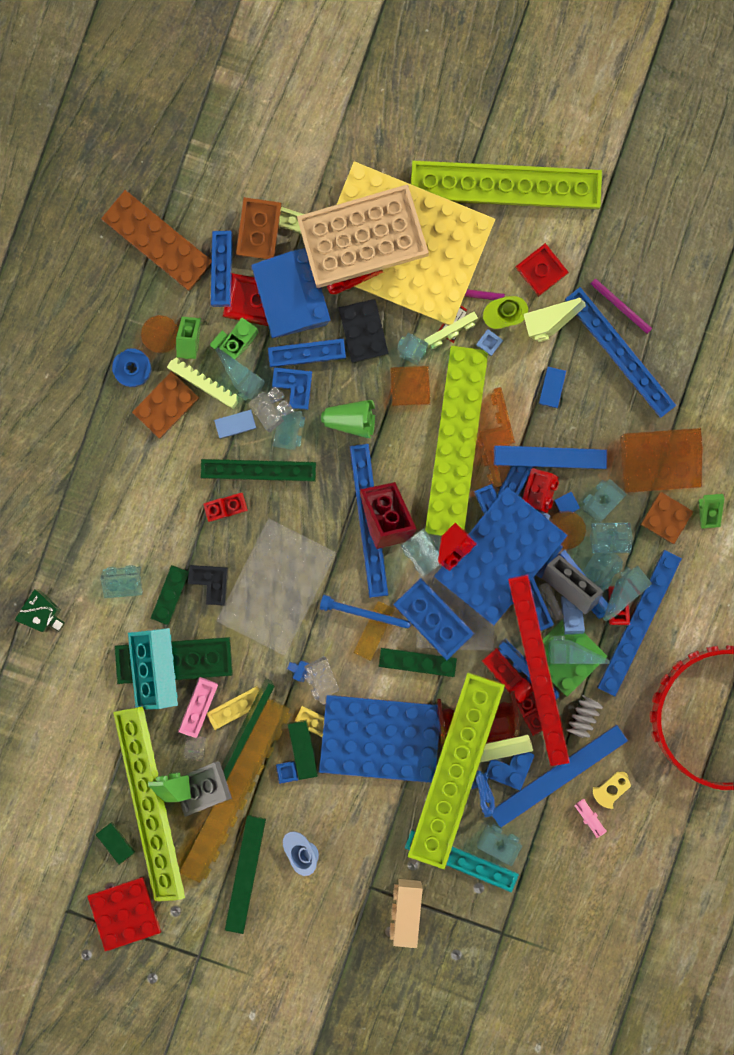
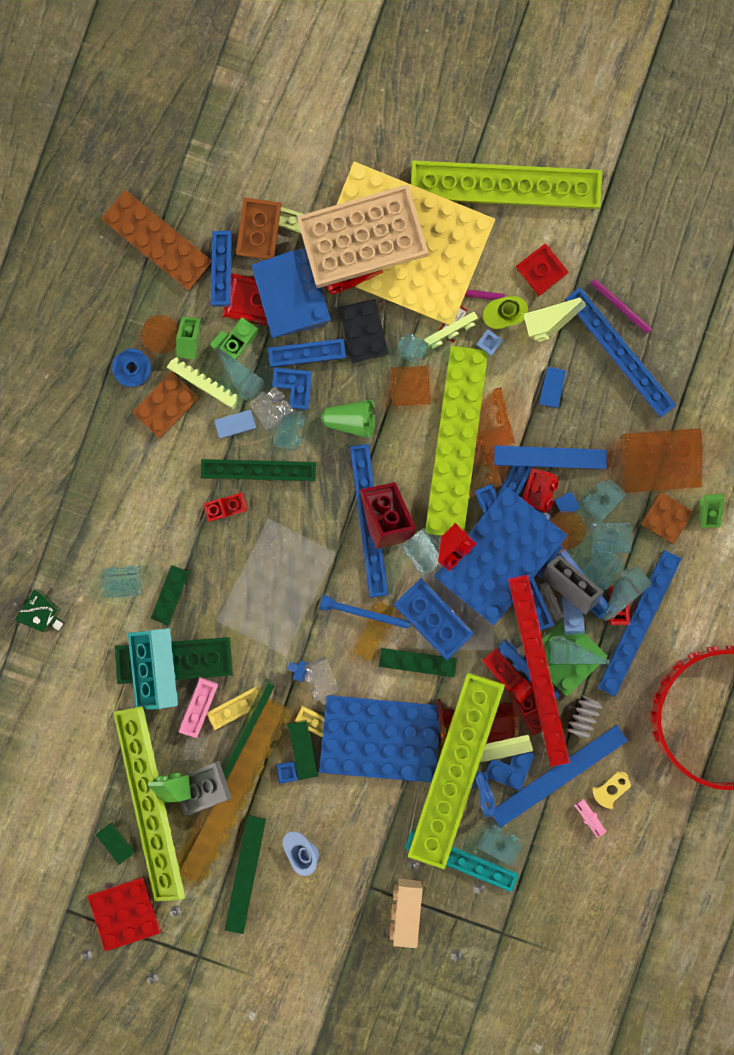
(214, 578): black plate -> none

